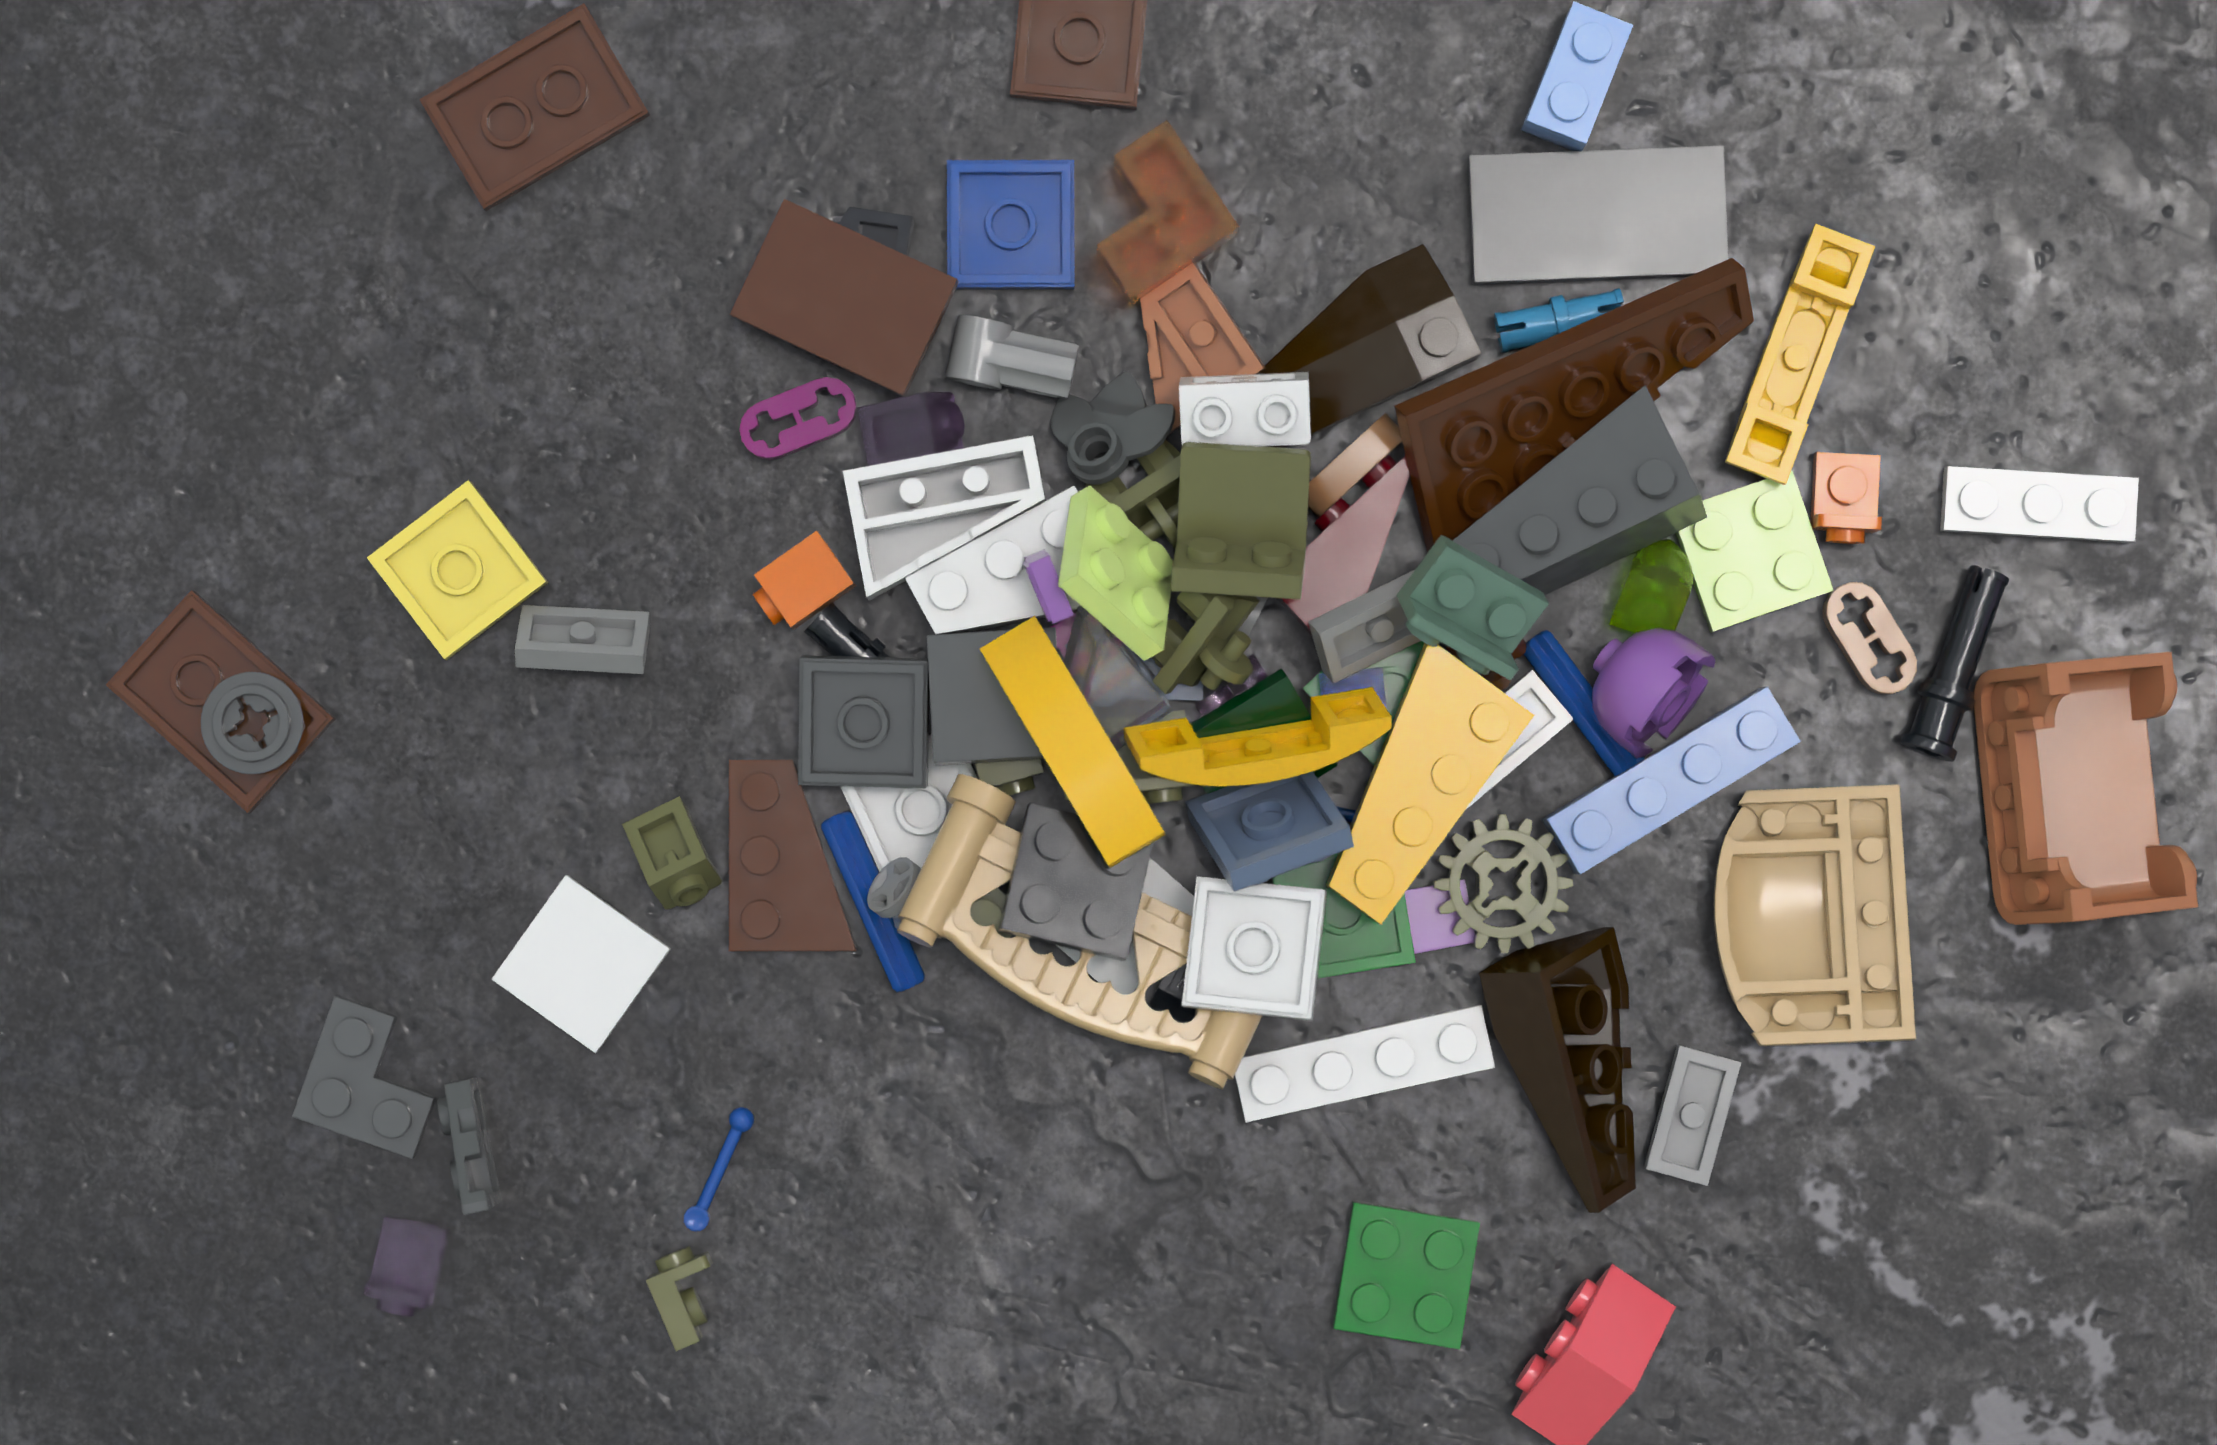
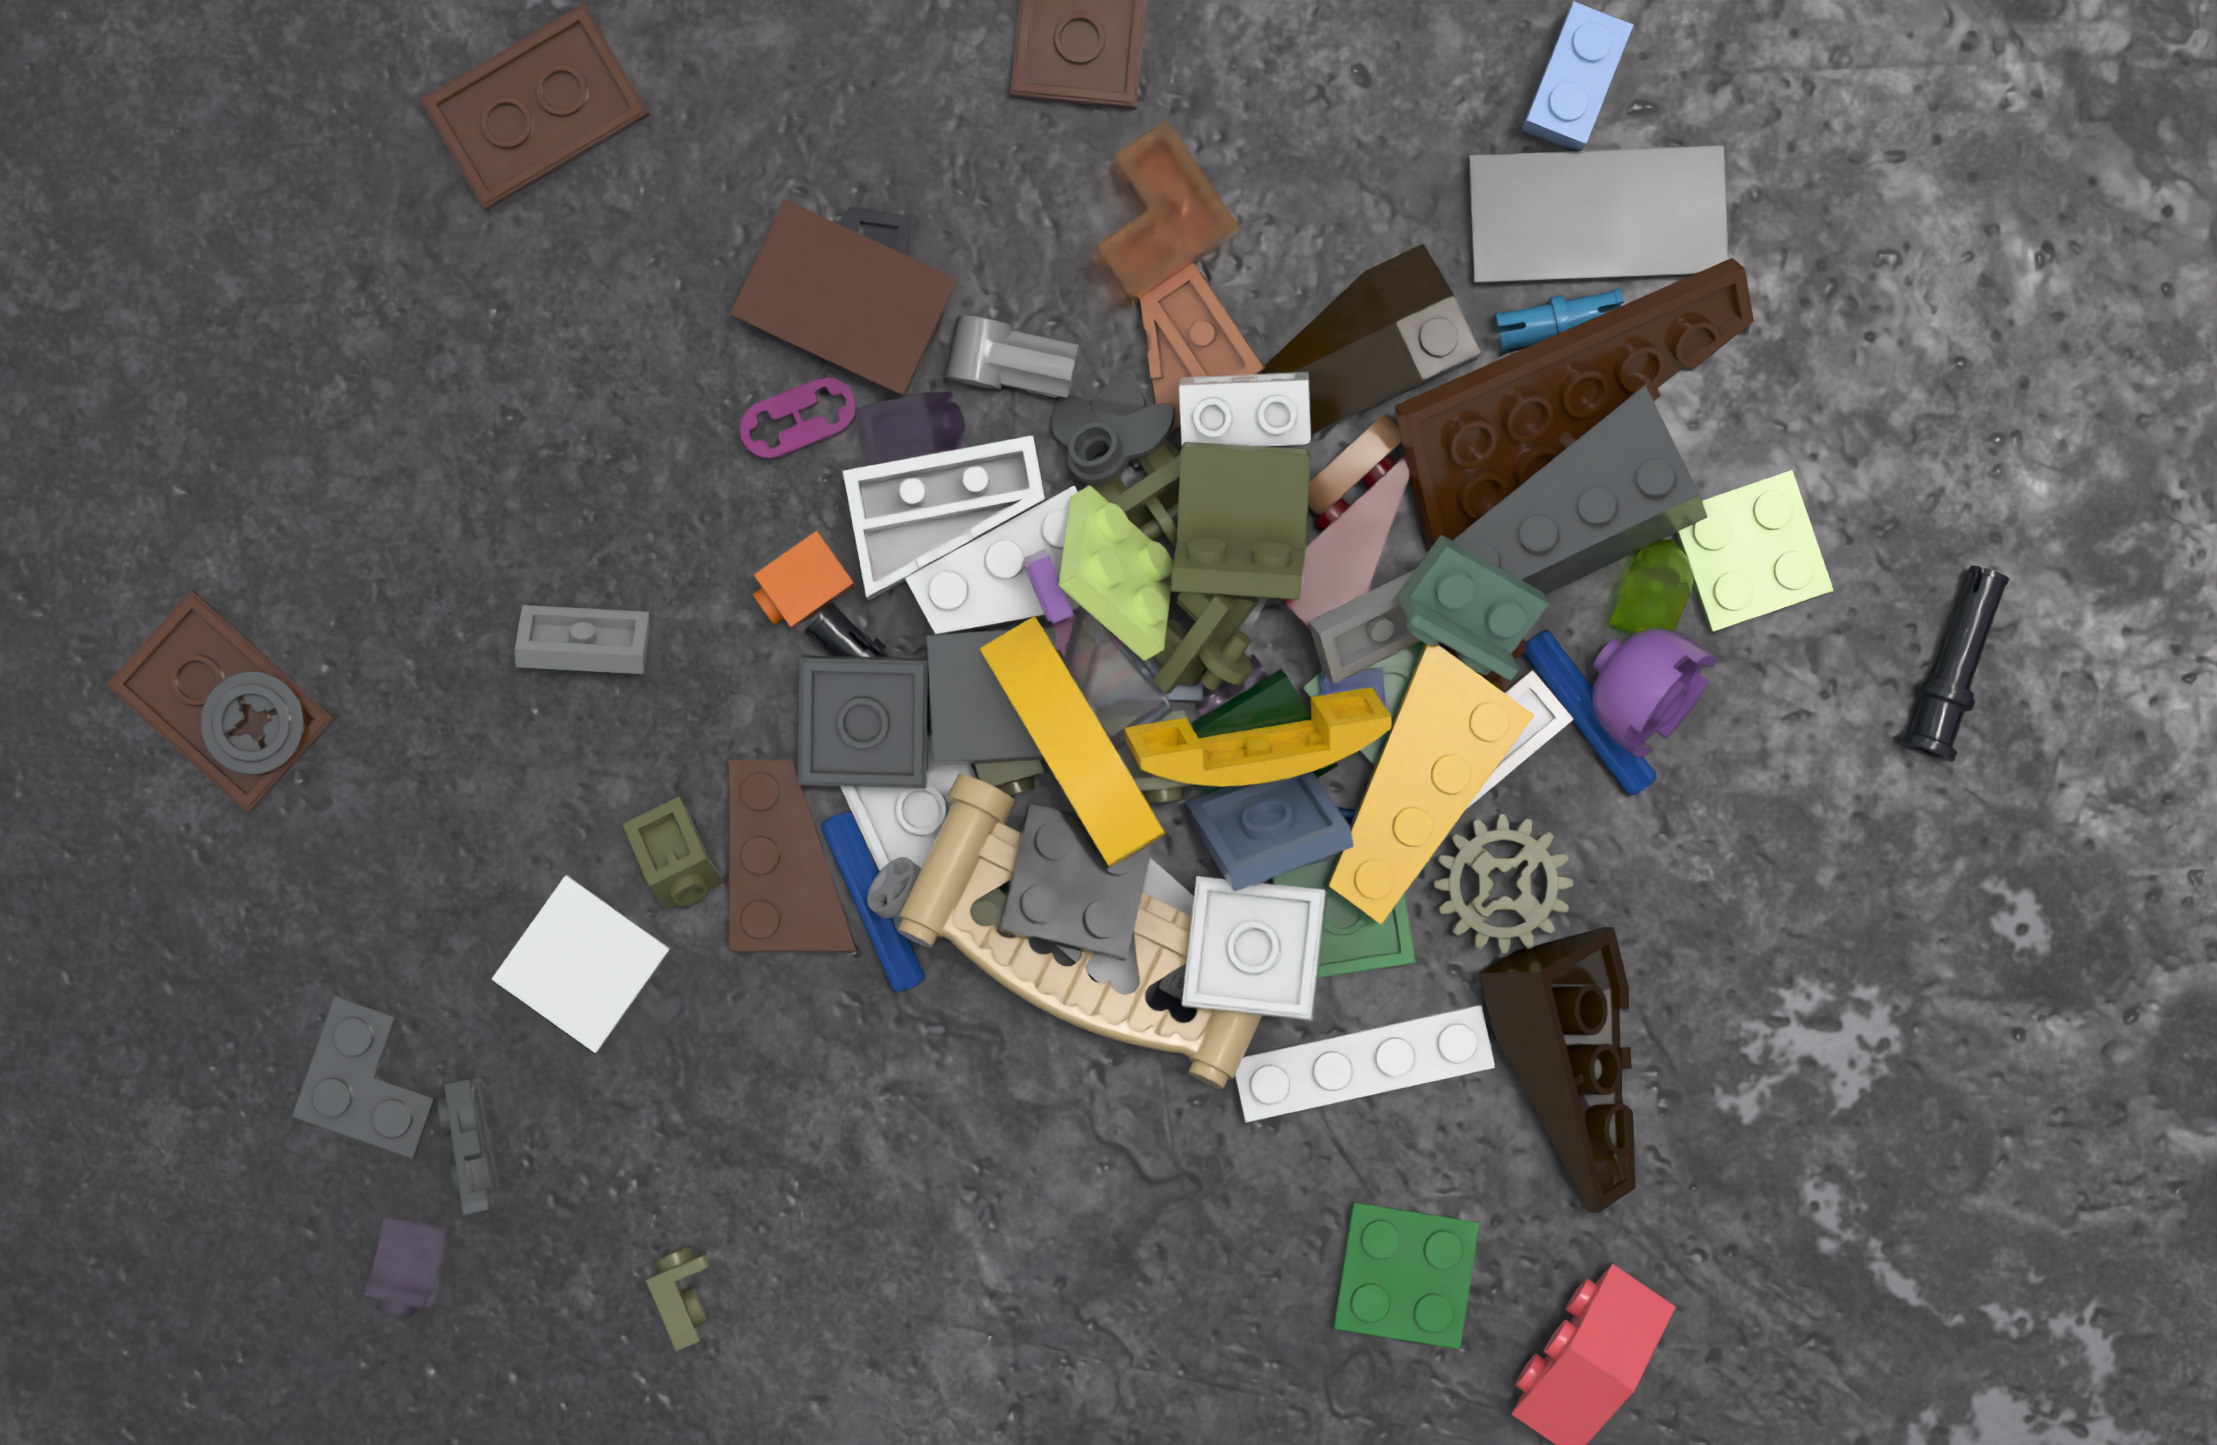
(457, 570): light yellow plate -> none
(698, 1216): blue hinge -> none
(1011, 224): blue tile -> none
(1429, 927): tile -> none
(1671, 780): arch -> none
(1692, 1115): light grey plate -> none
(1798, 354): yellow slope -> none
(1816, 916): tan slope -> none
(1845, 496): bracket -> none
(1882, 629): beam -> none
(2039, 504): white plate -> none
(2076, 790): nougat windscreen -> none

